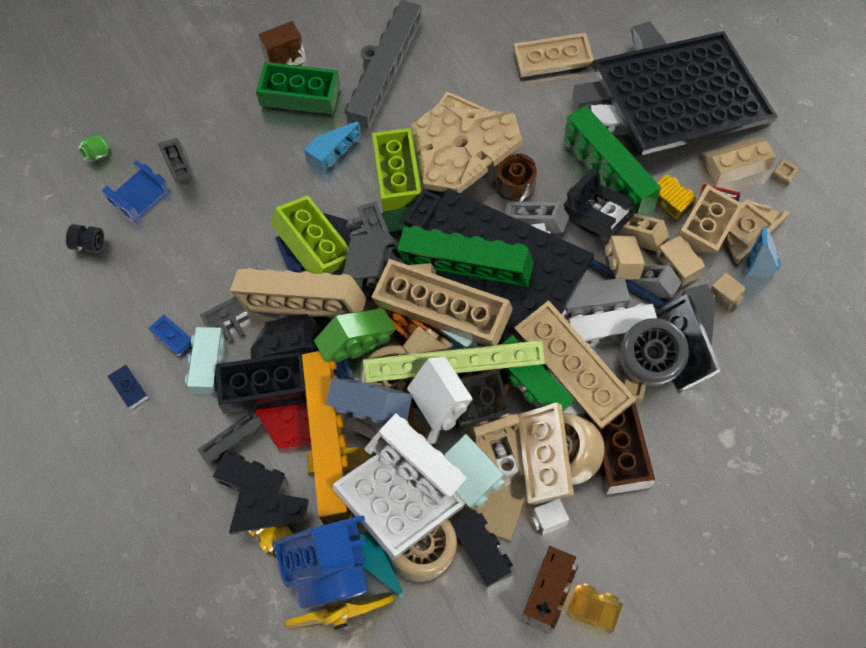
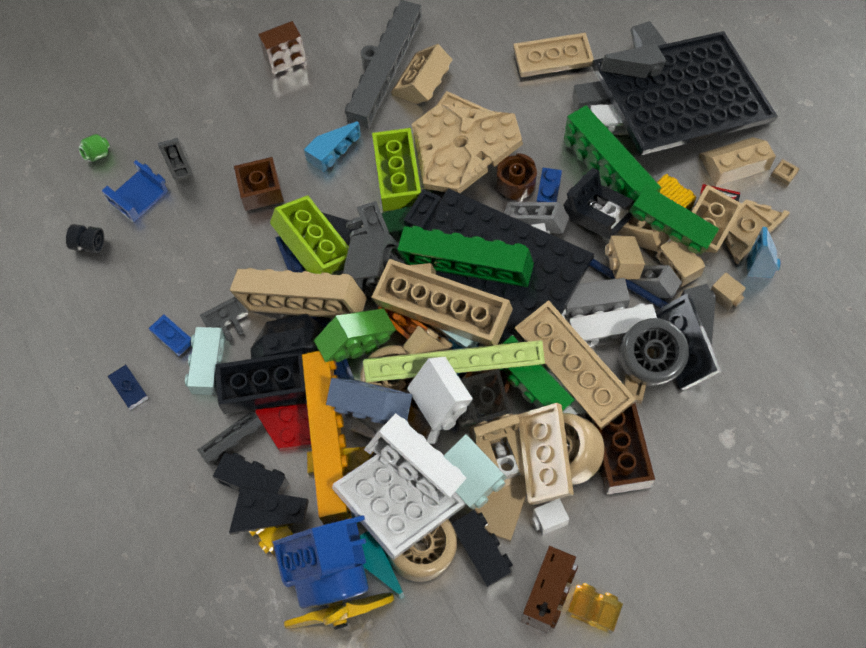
(258, 183): none -> reddish brown brick
(298, 88): green brick -> none
(422, 75): none -> tan slope
(549, 185): none -> blue plate
(636, 62): none -> dark grey slope
(674, 220): none -> green brick

